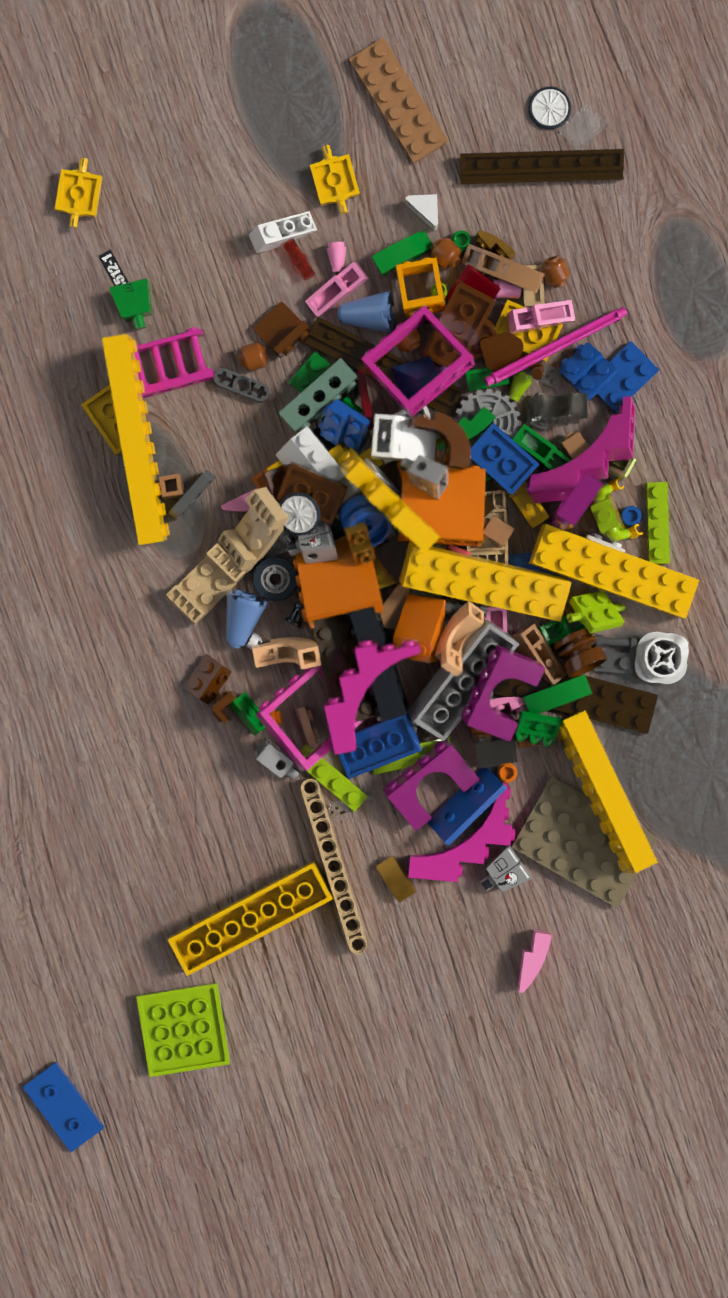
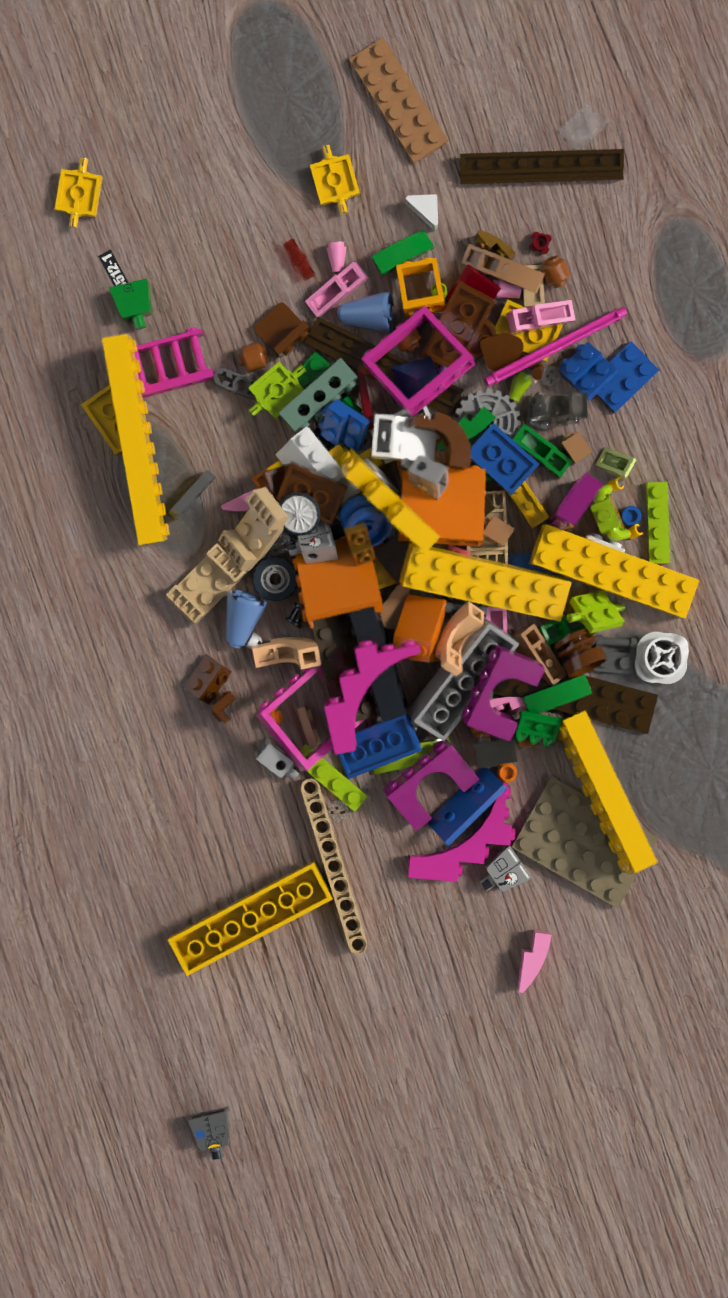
(63, 1107): blue plate -> none
(171, 486): medium nougat brick -> none
(183, 1029): lime plate -> none
(211, 1130): none -> dark grey torso
(246, 710): green plate -> none
(276, 389): none -> lime plate
(278, 232): white slope -> none
(396, 879): pearl gold slope -> none
(446, 253): dark orange head -> none
(461, 239): green plate -> none
(476, 377): green plate -> none
(545, 239): none -> dark red plate
(549, 107): white wheel -> none
(612, 445): dark pink arch -> none

